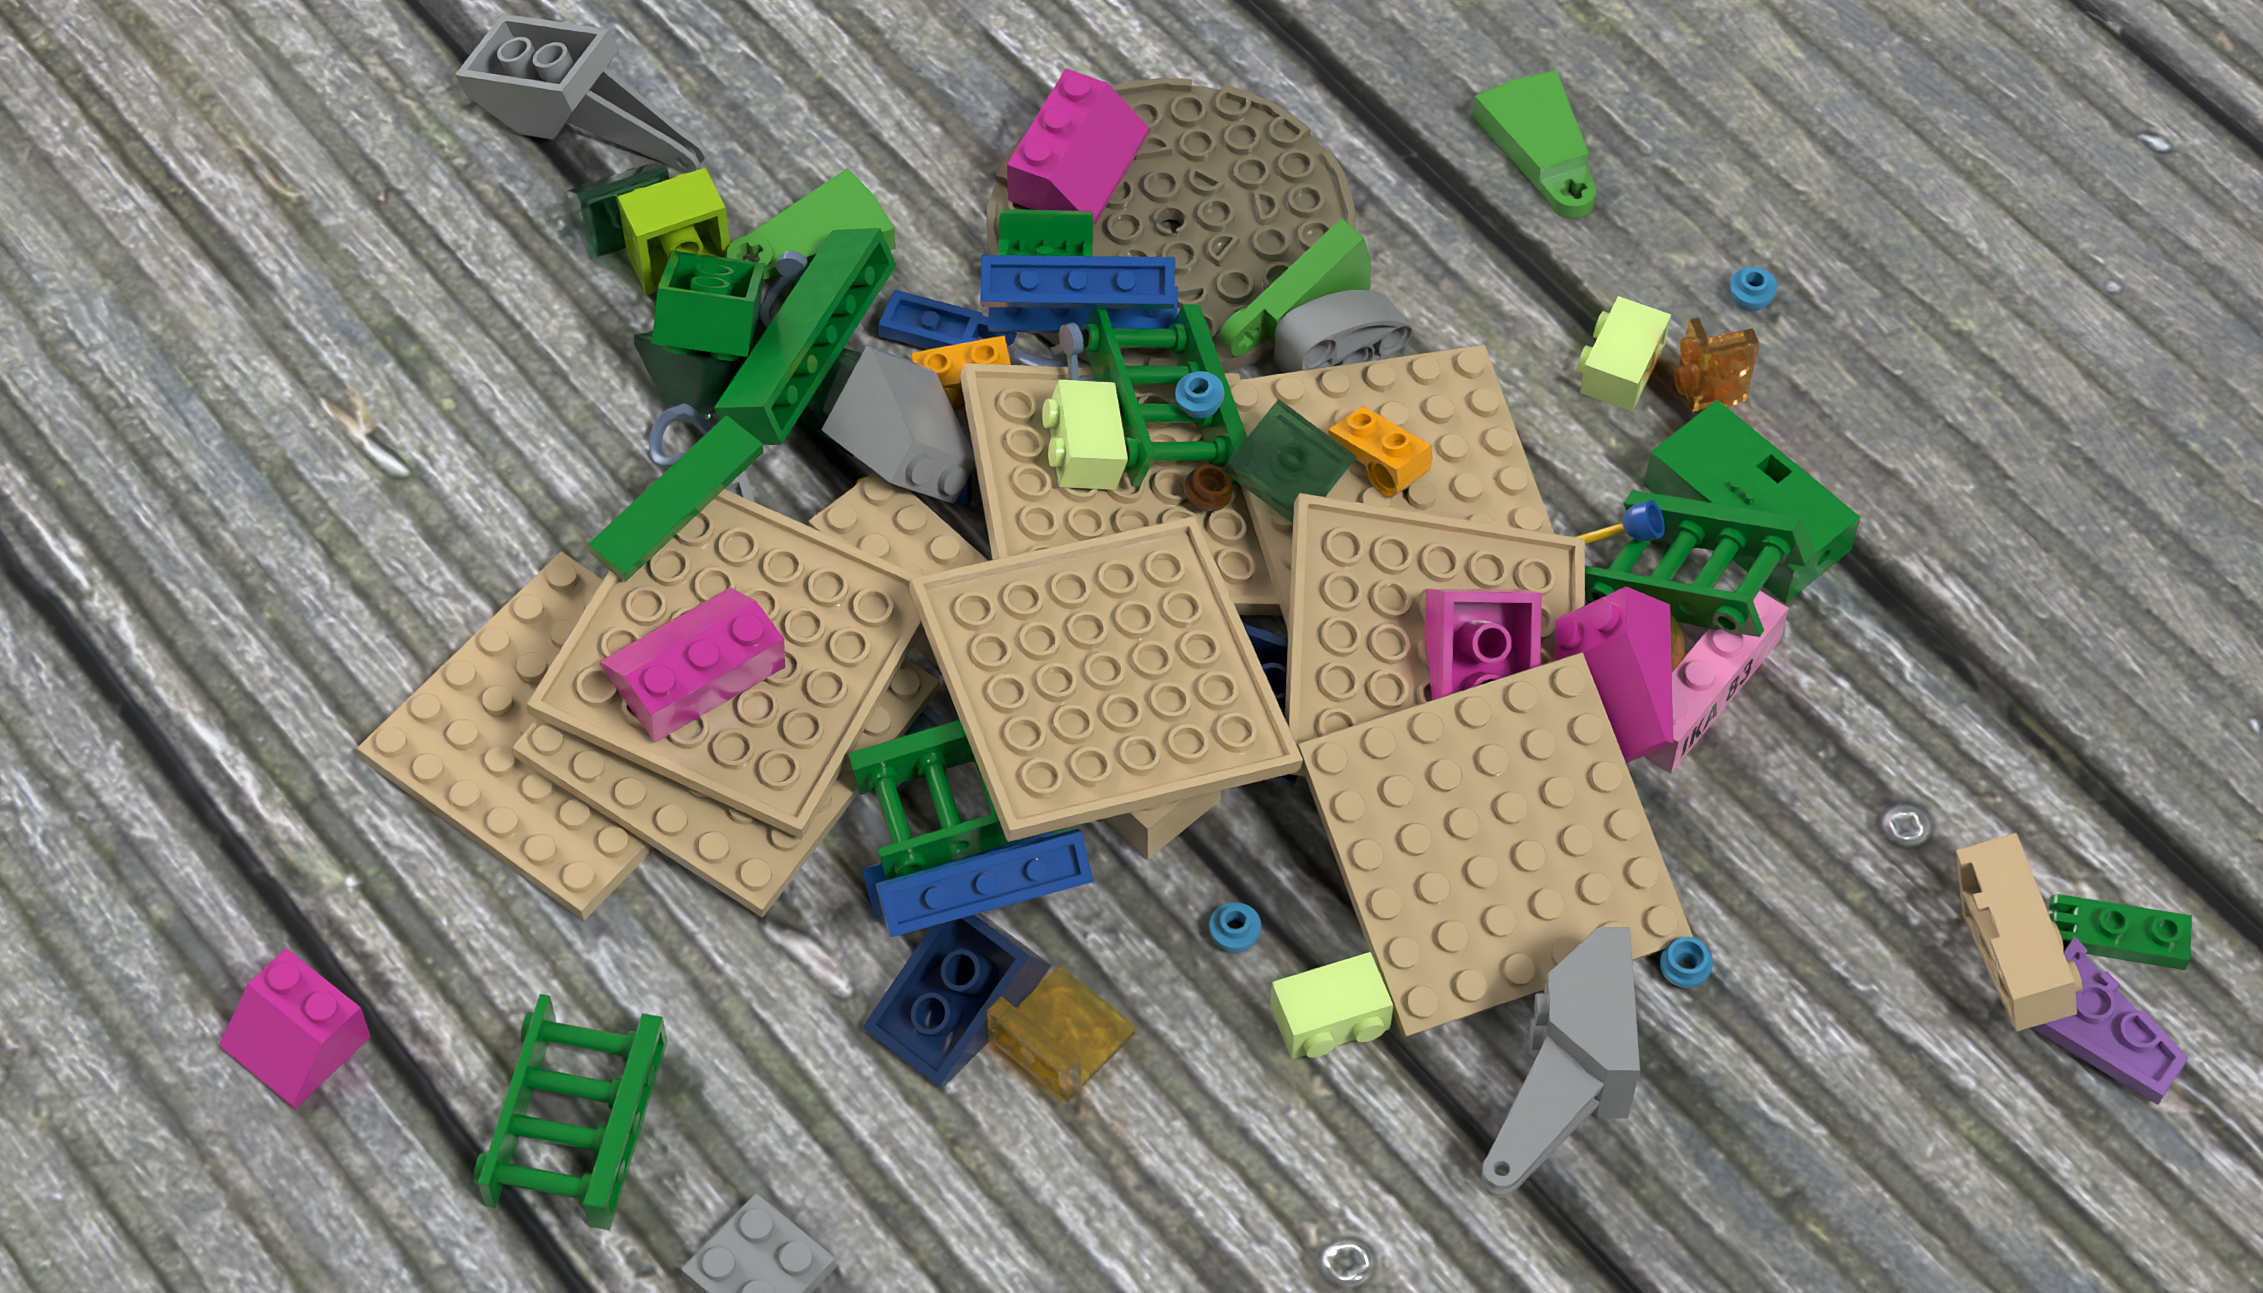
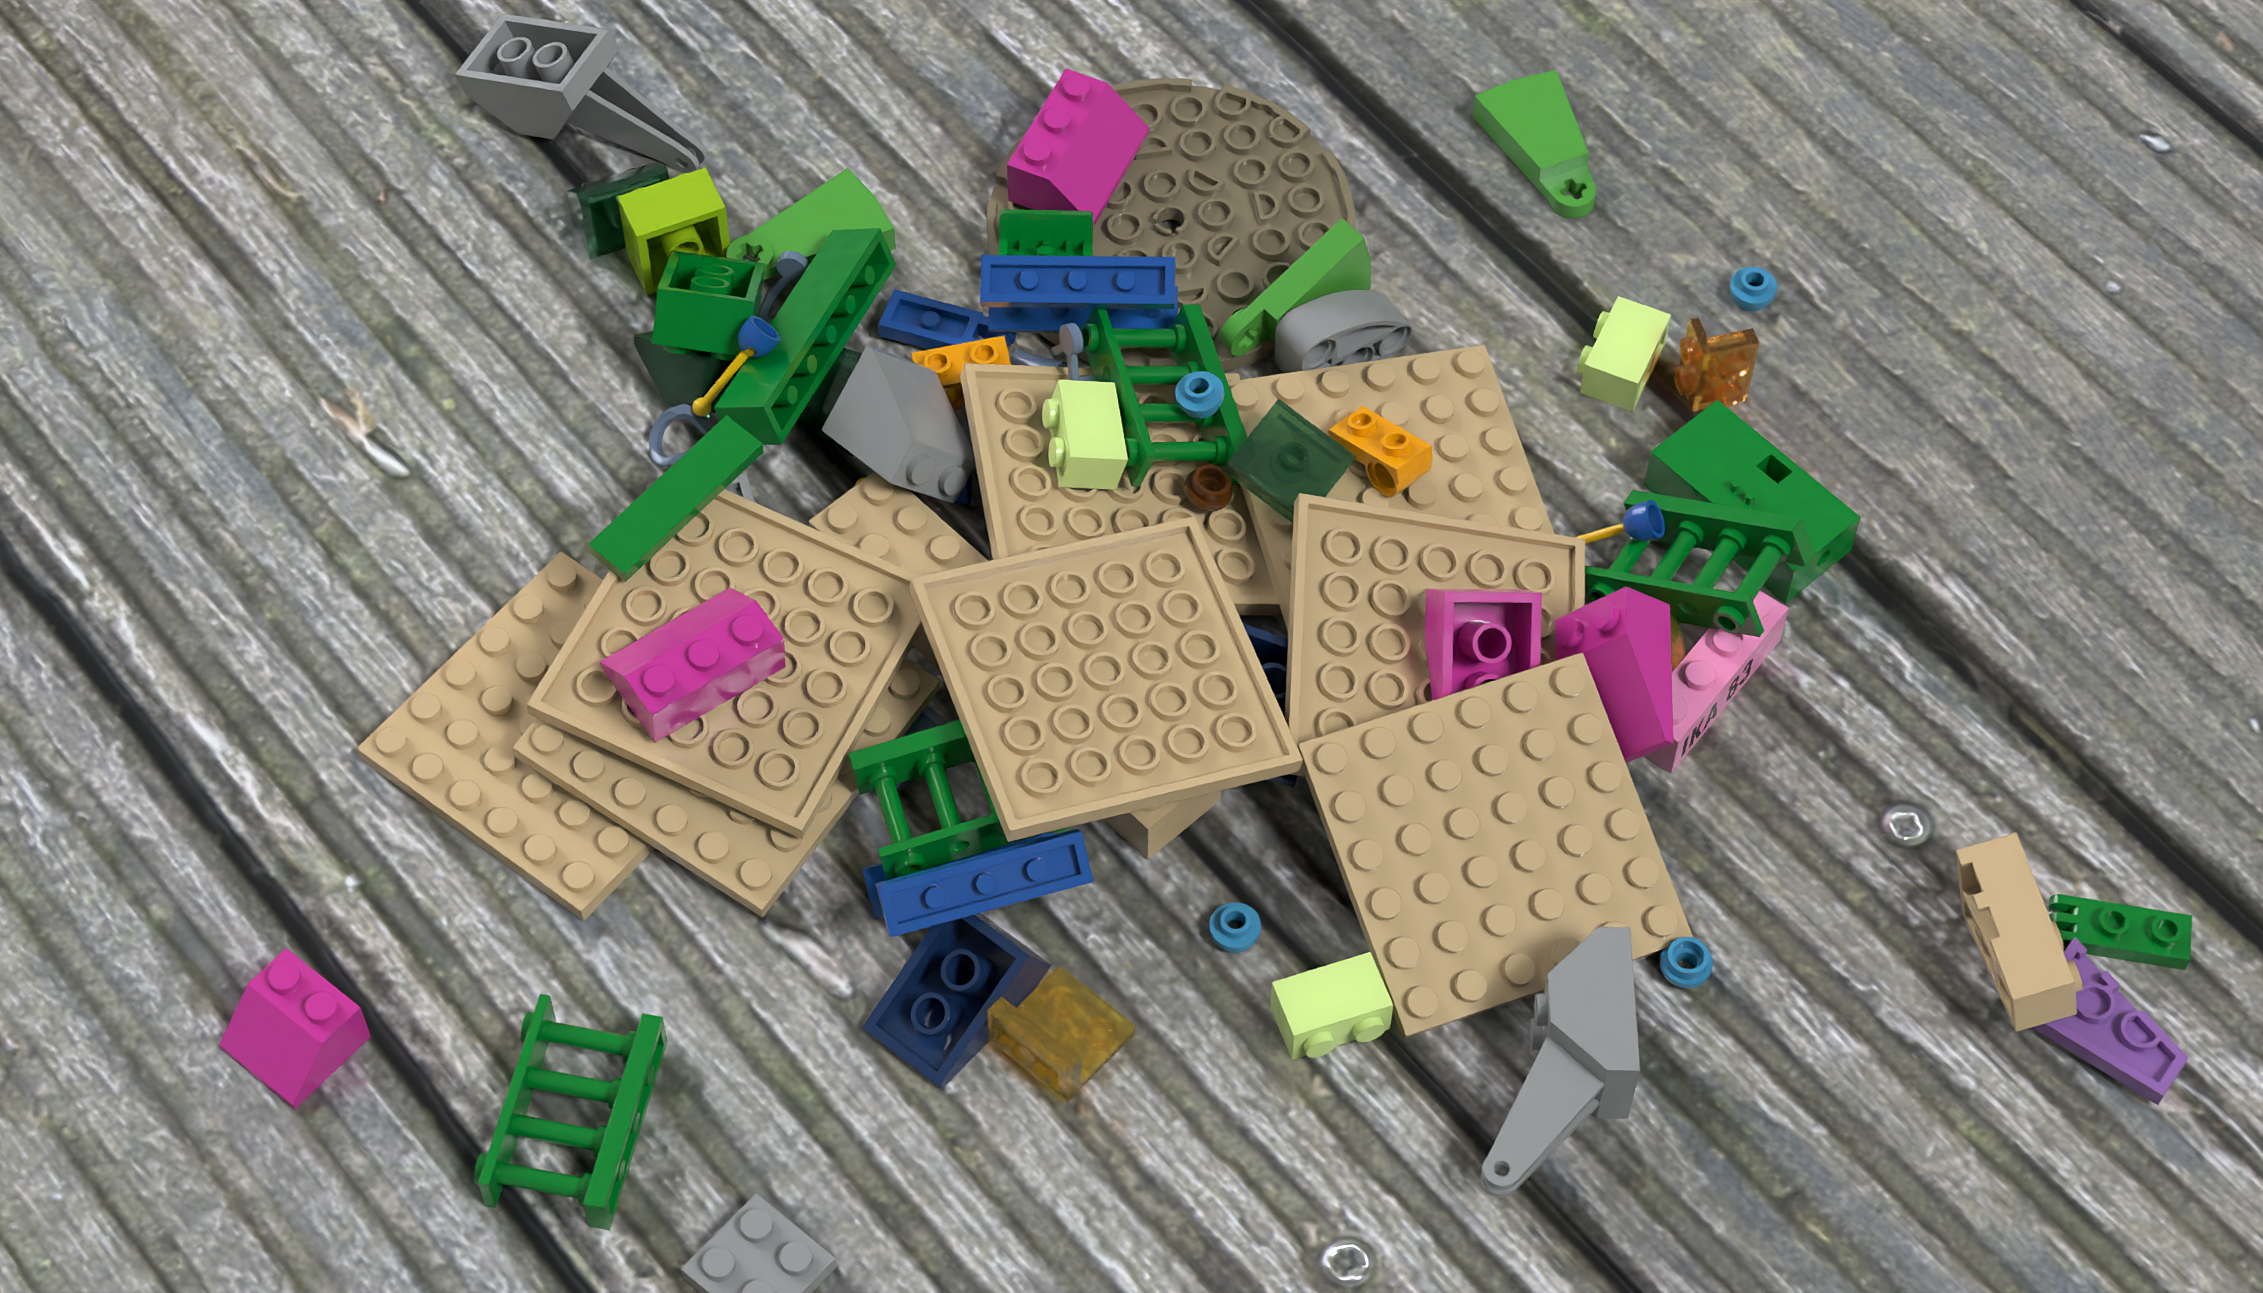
(755, 340): none -> hinge

